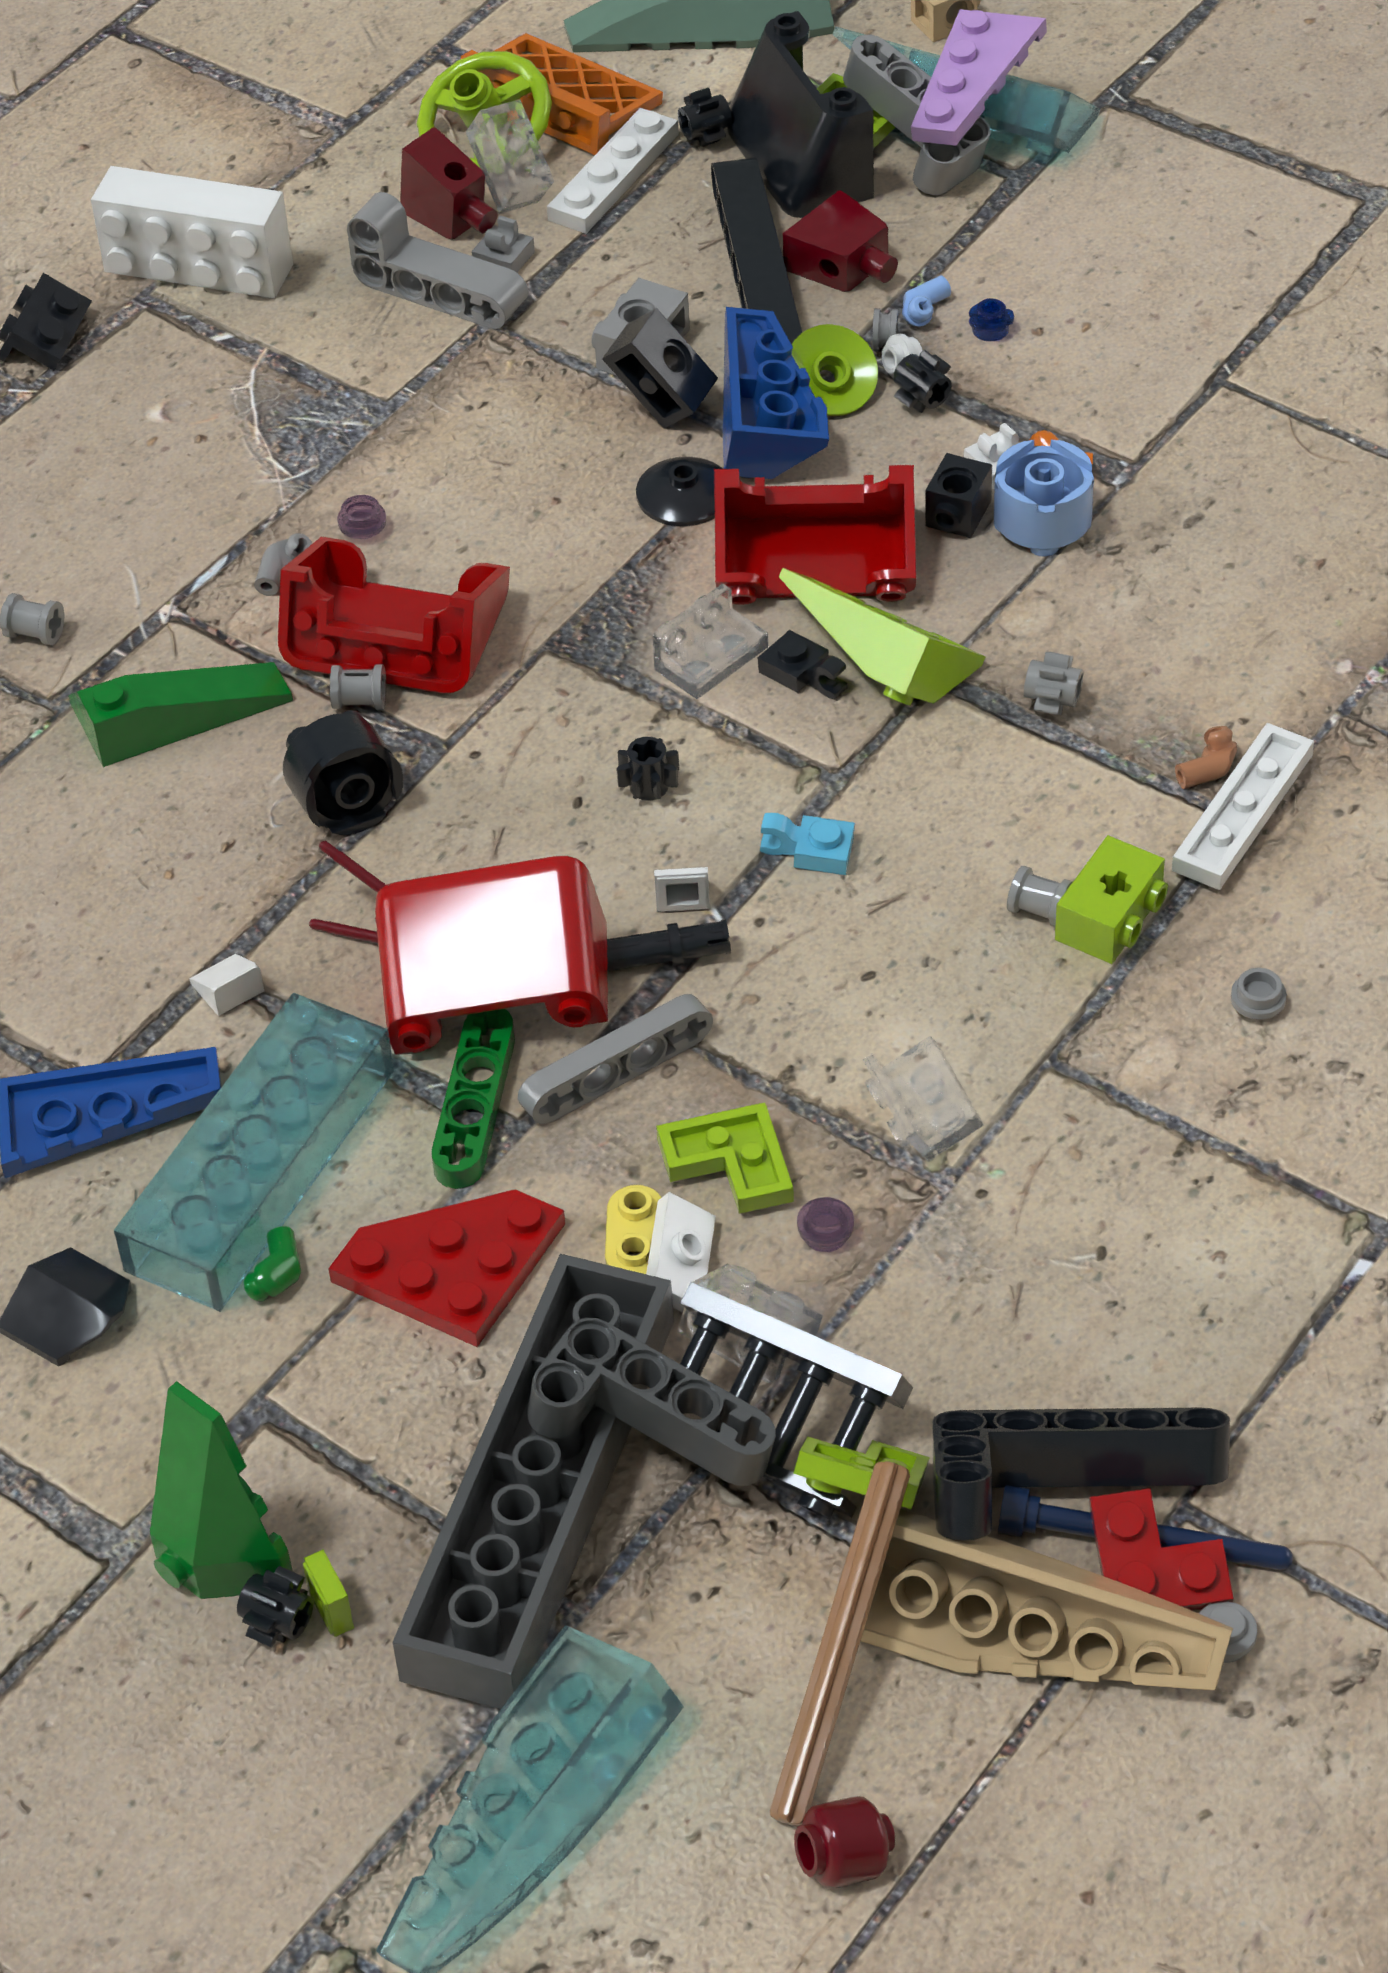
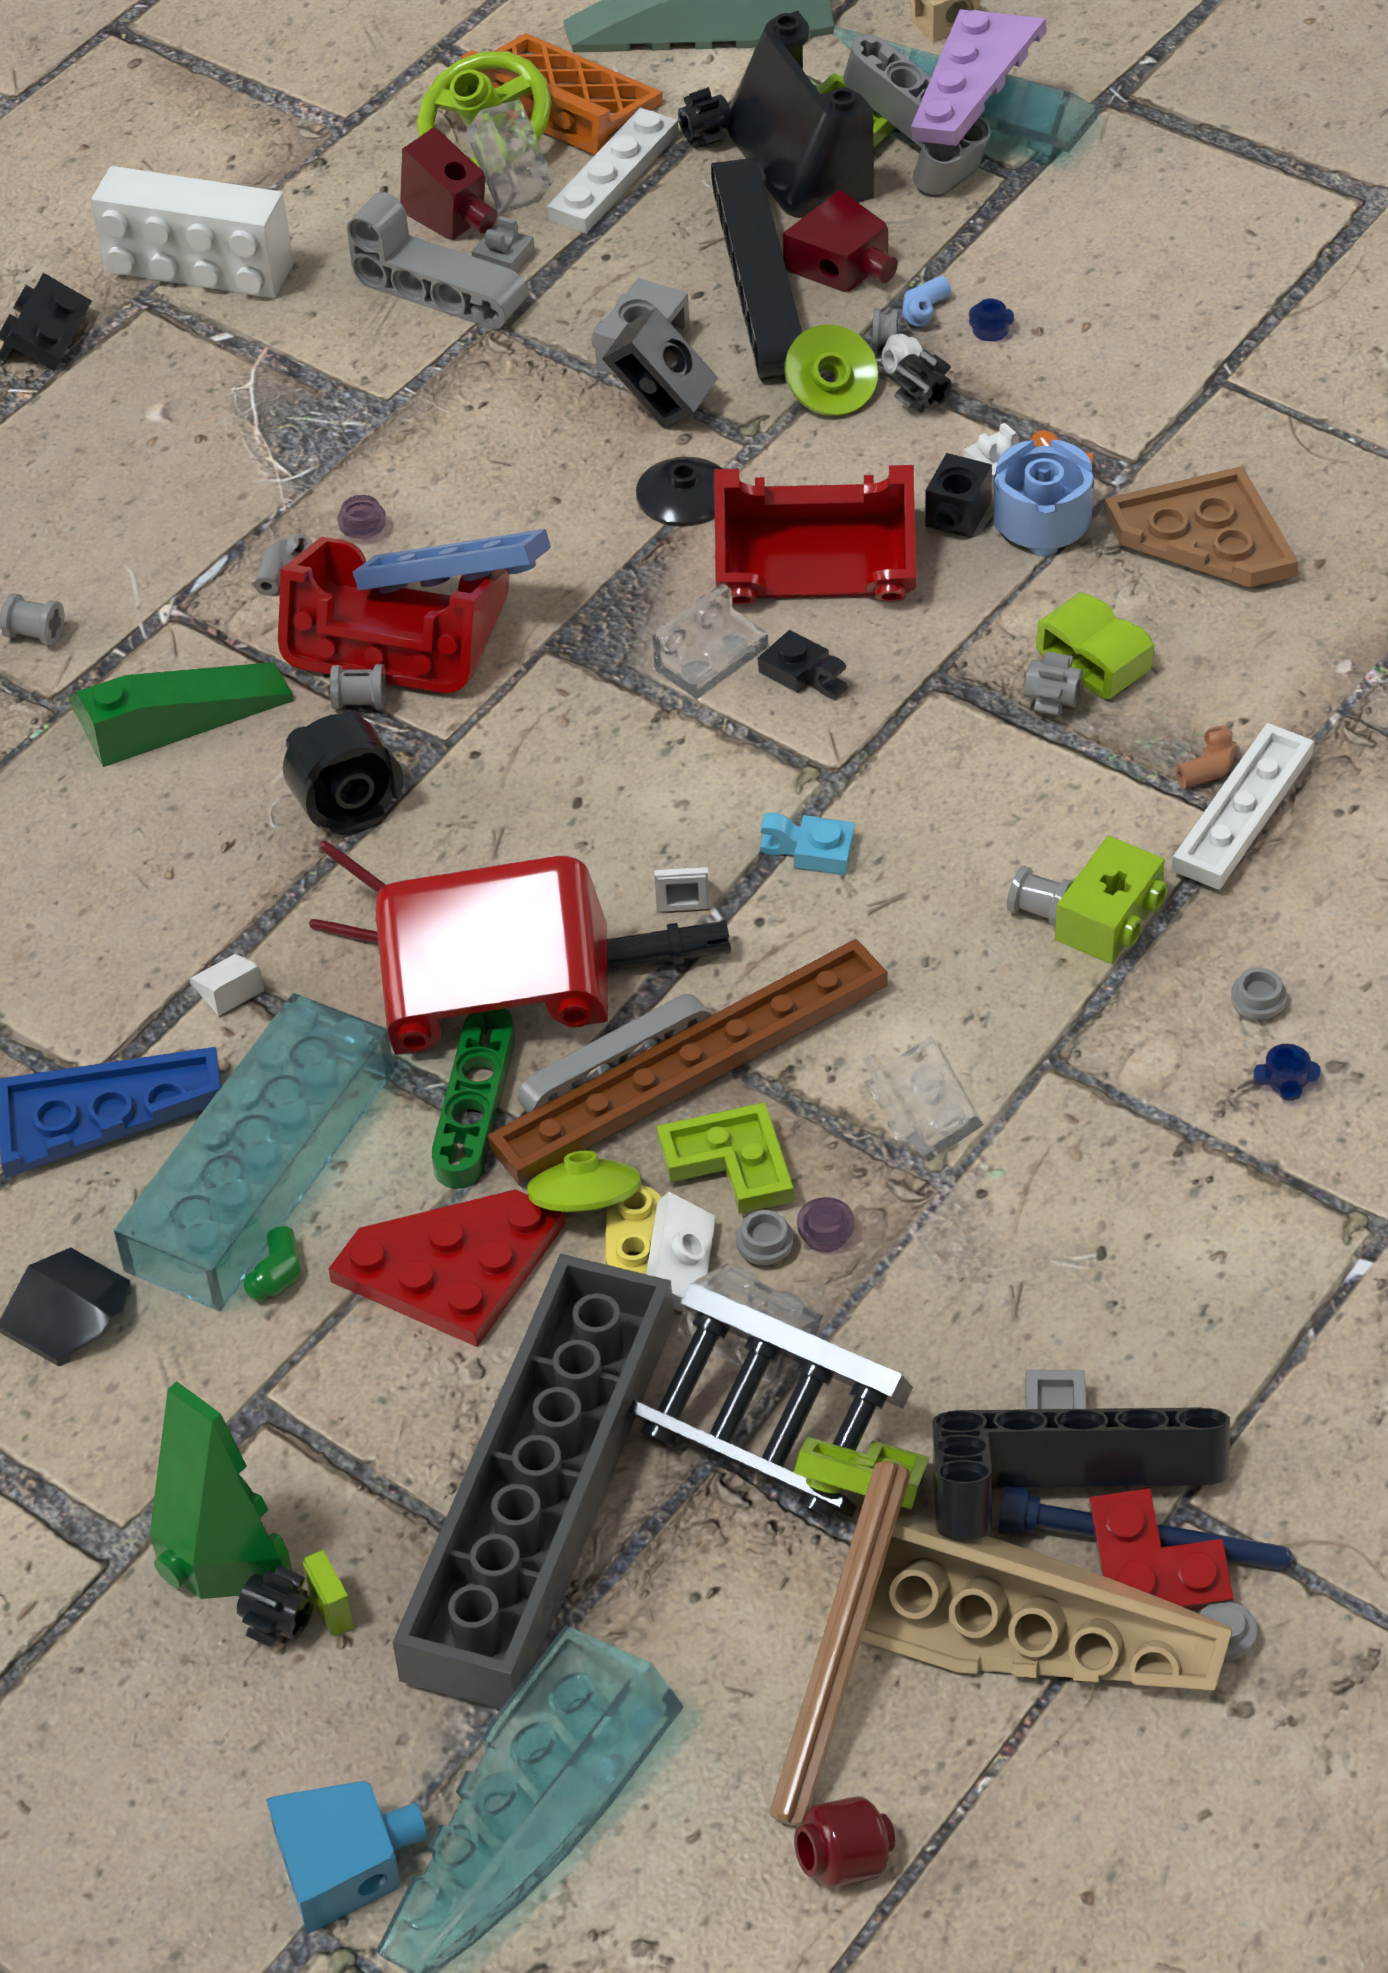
(341, 1848): none -> dark azure torso
(438, 563): none -> medium blue plate
(583, 1183): none -> lime dish
(647, 768): black gear -> none
(687, 1061): none -> dark orange plate
(734, 1454): dark grey beam -> none
(764, 1238): none -> light grey plate
(767, 399): blue wedge -> none
(884, 645): lime wedge -> none
(1055, 1389): none -> light grey plate
(1104, 646): none -> lime brick
(1206, 525): none -> medium nougat plate
(1284, 1060): none -> clear blue plate

